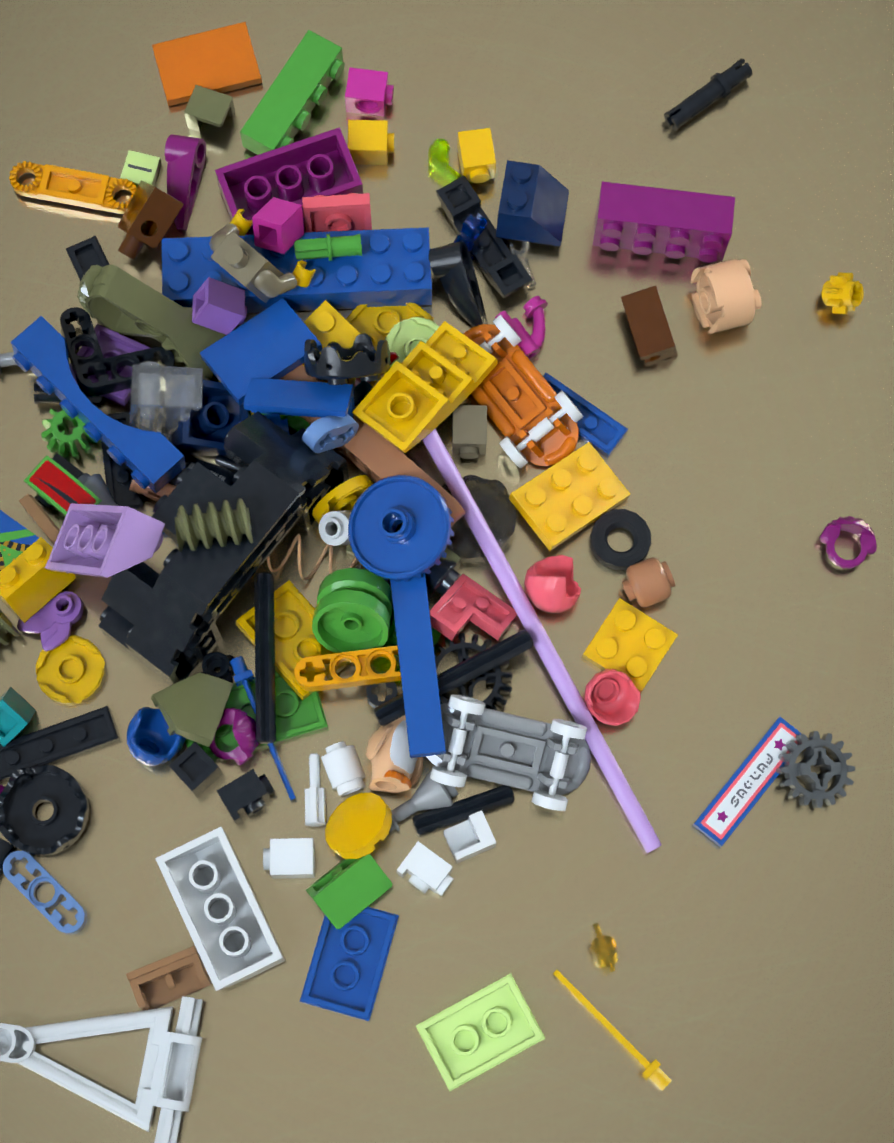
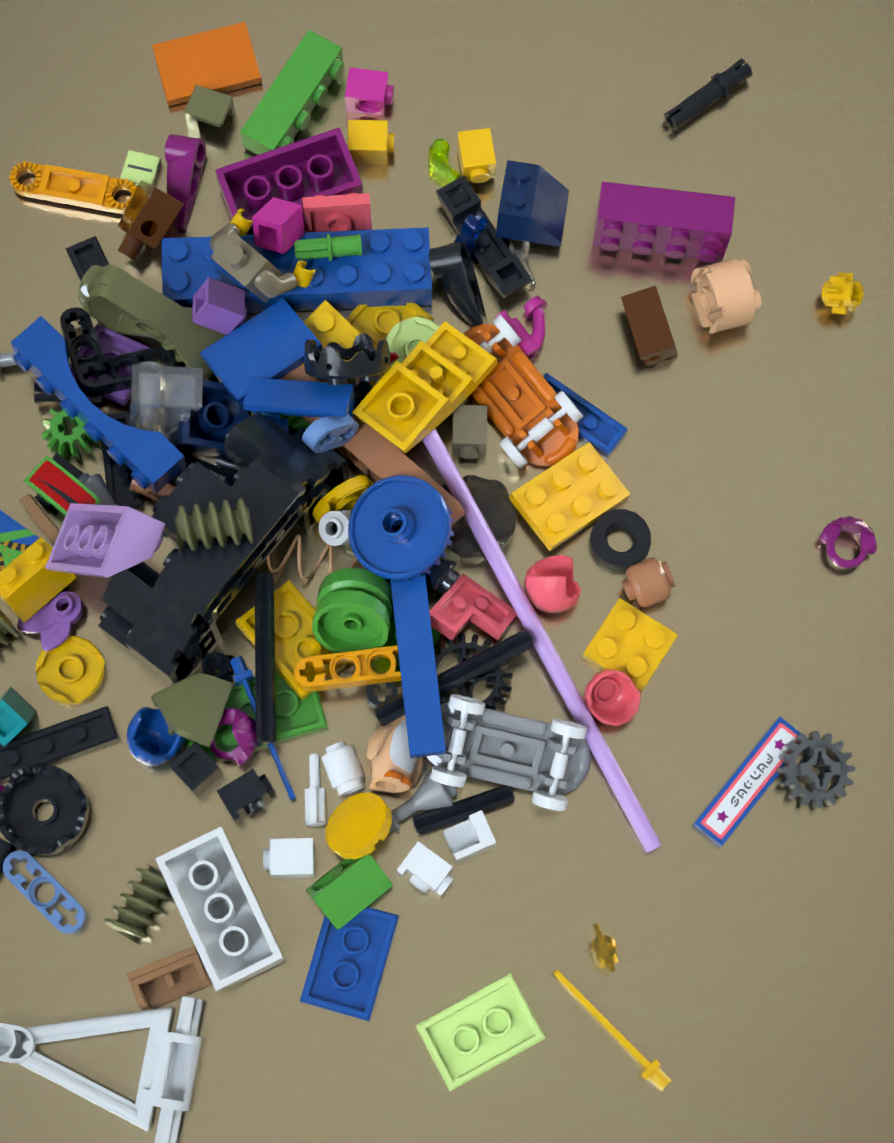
(140, 904): none -> olive piece

